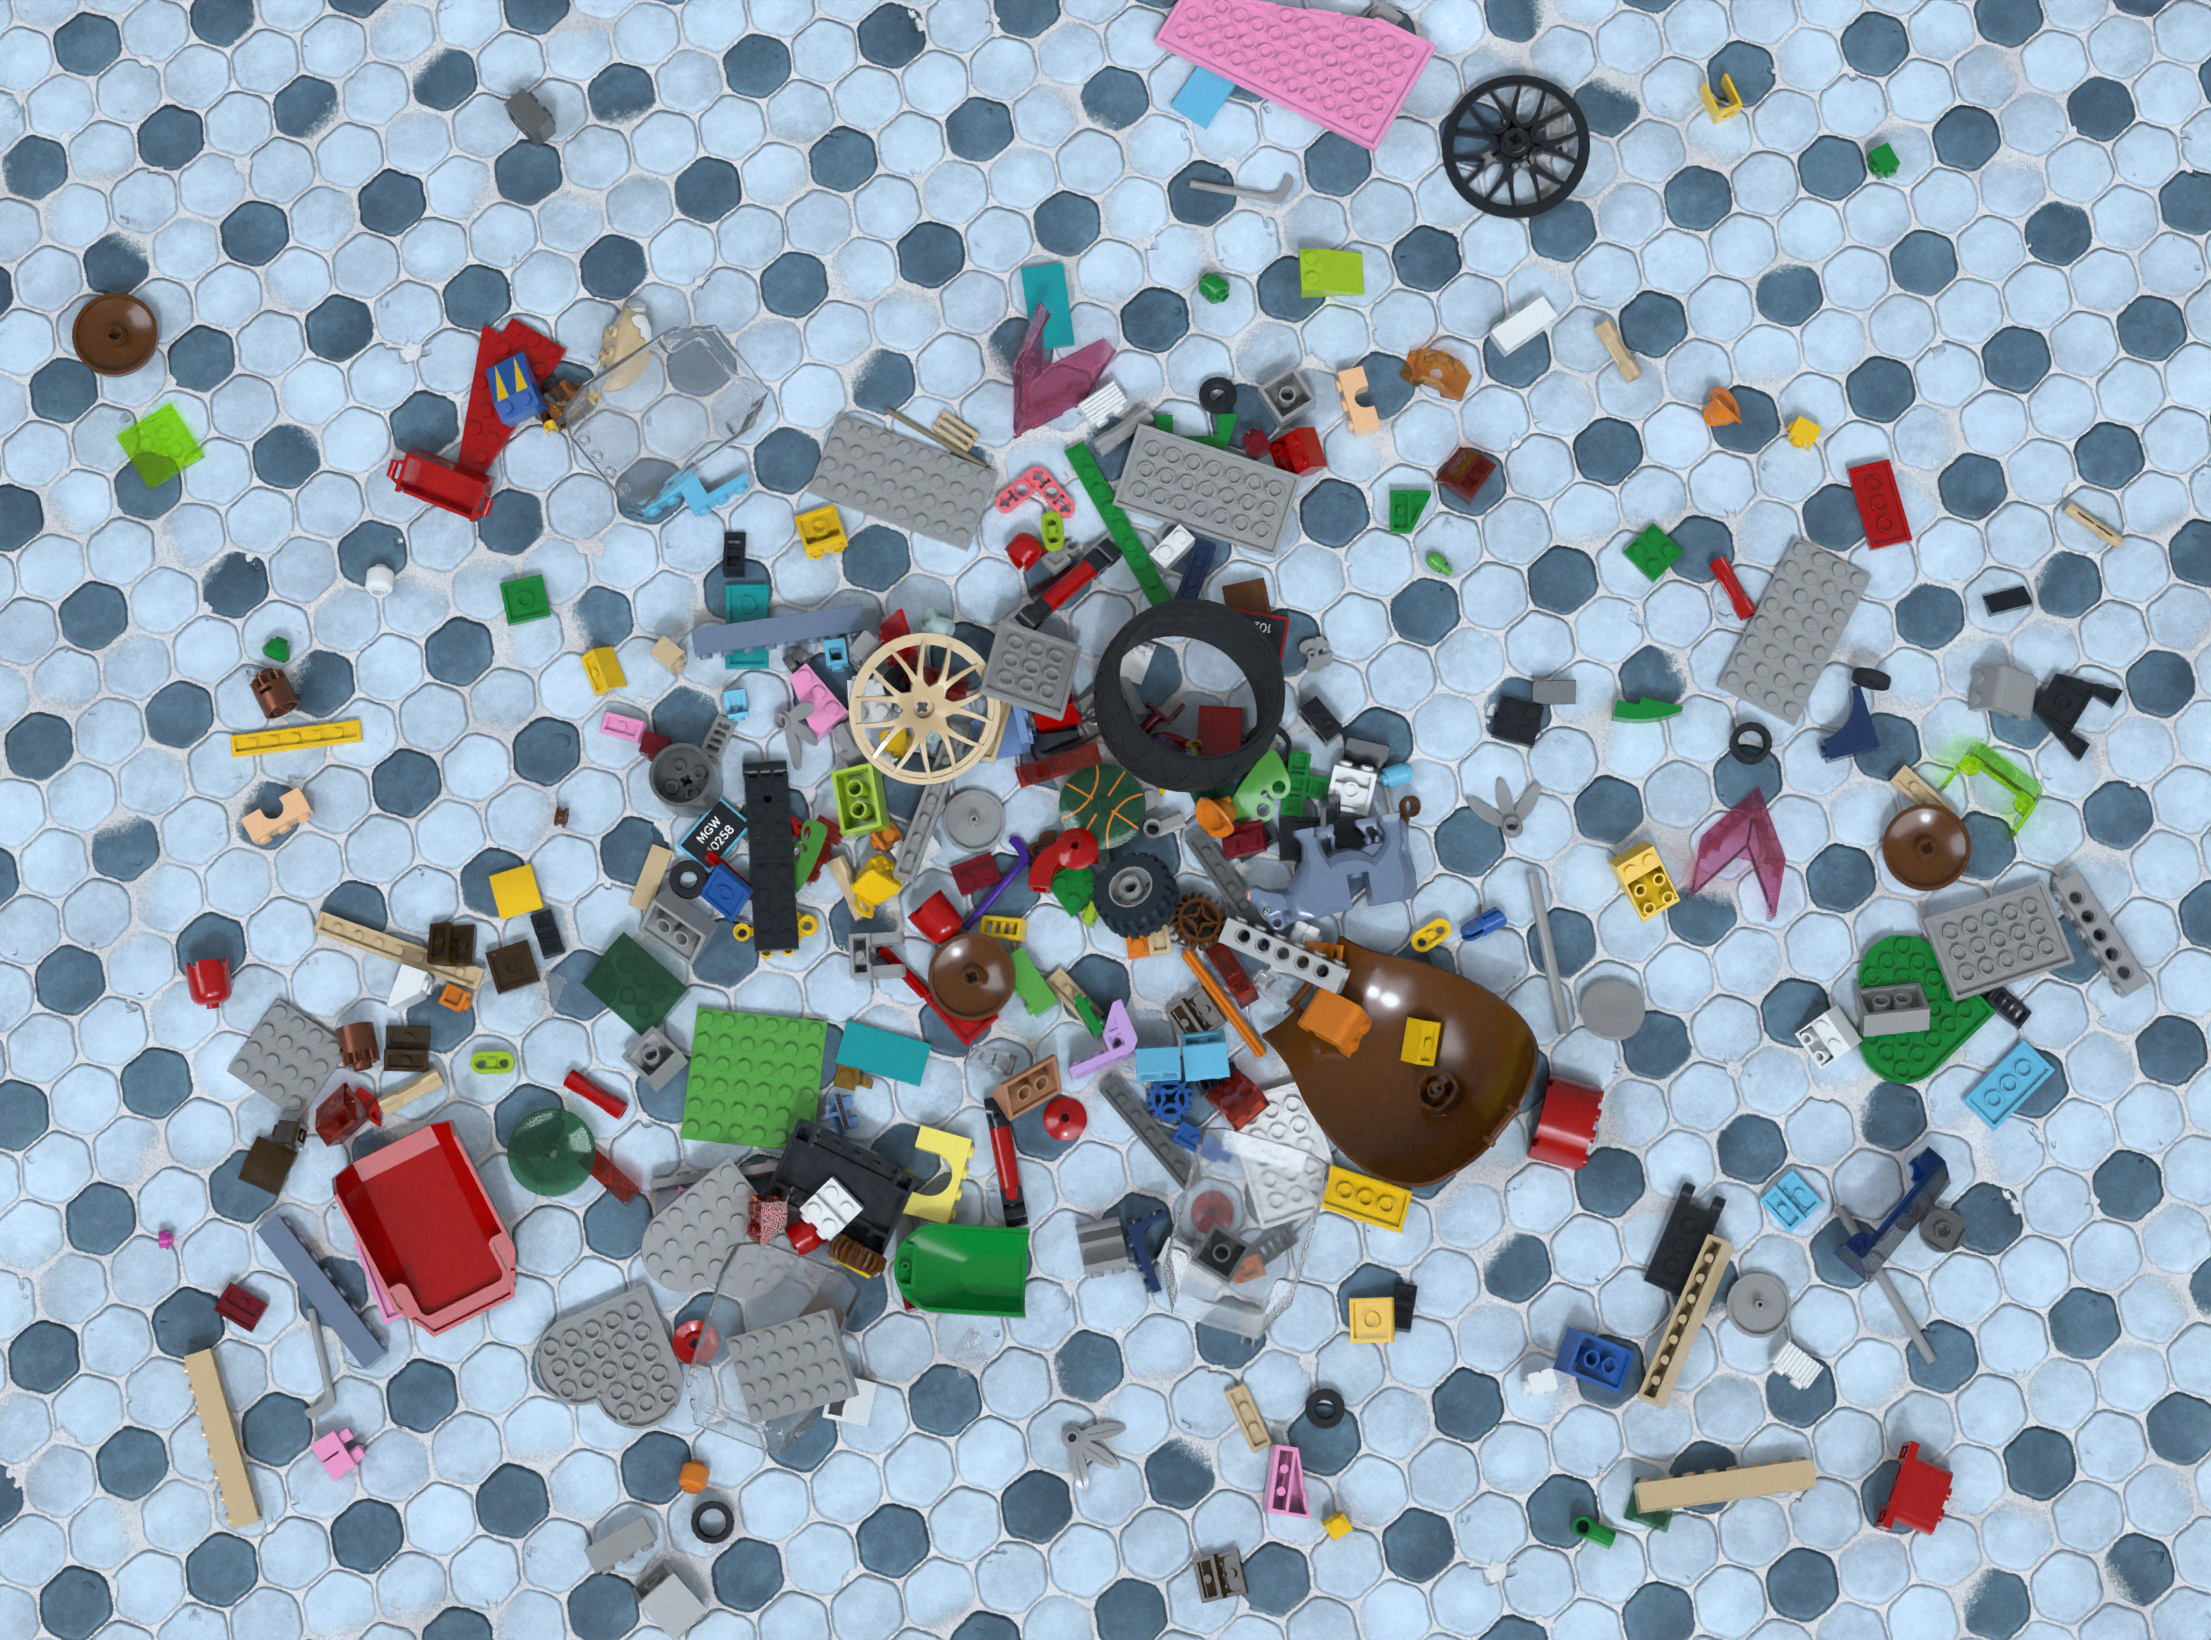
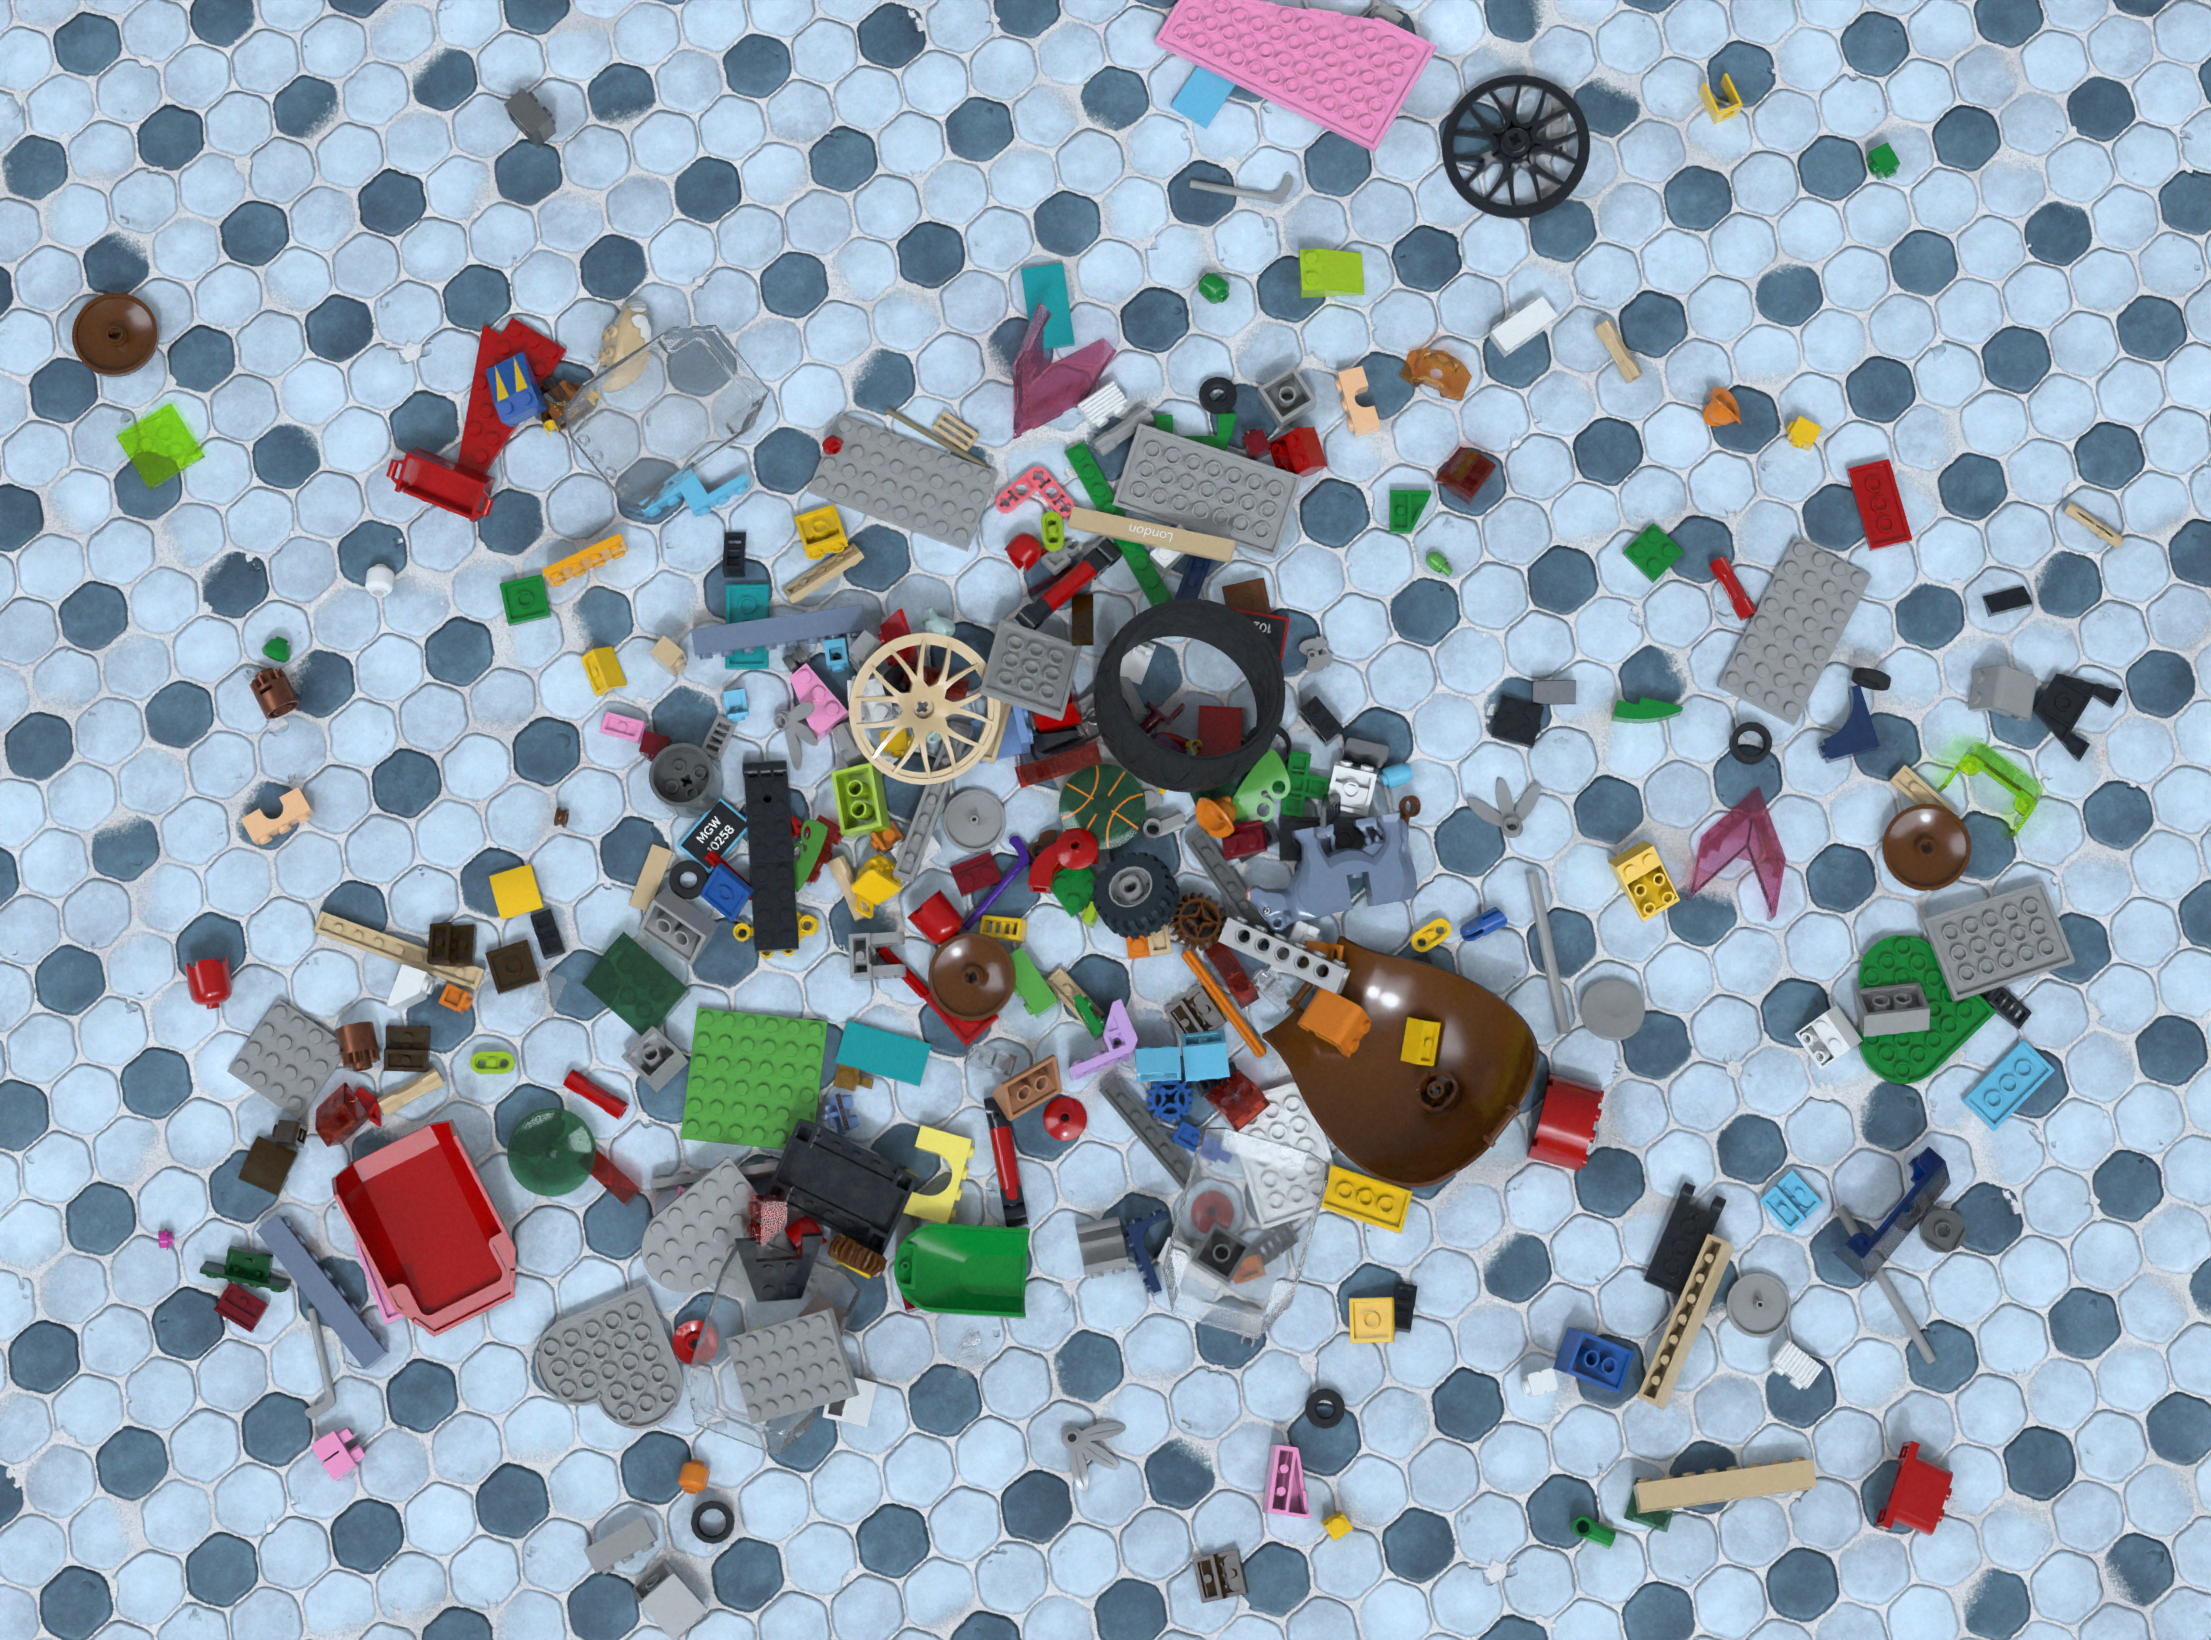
(223, 1439): tan brick -> none
(248, 1268): none -> dark green bracket
(296, 738): yellow tile -> none
(580, 562): none -> light orange plate
(779, 1276): none -> black wing
(823, 573): none -> tan plate
(830, 1209): white plate -> none
(832, 445): none -> red plate
(1082, 620): none -> dark brown tile
(1151, 534): none -> tan tile
(1248, 1417): tan tile -> none
(2110, 939): light grey brick -> none

